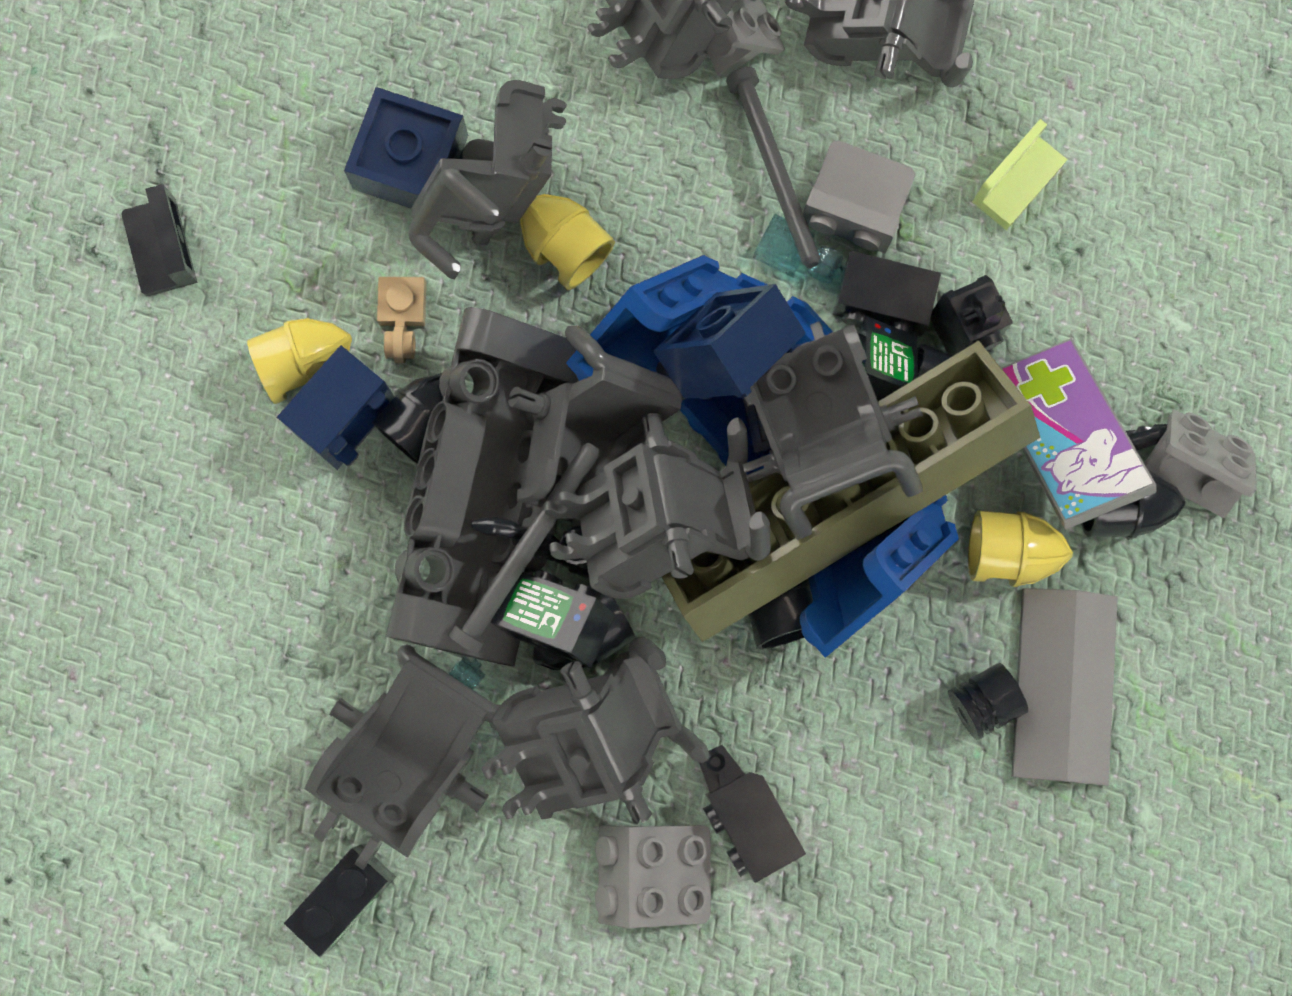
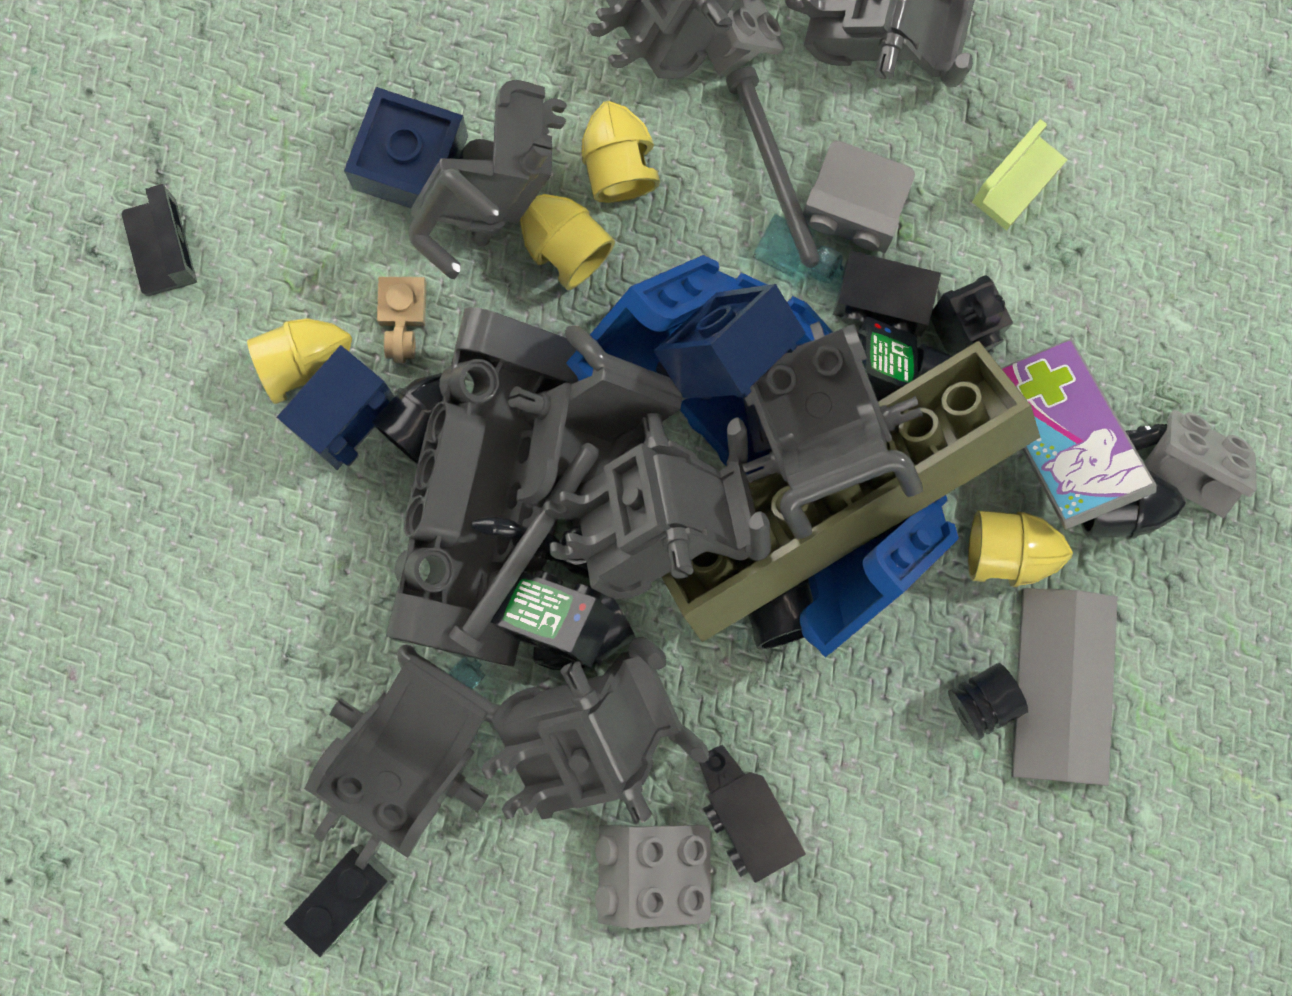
(615, 155): none -> light yellow helmet

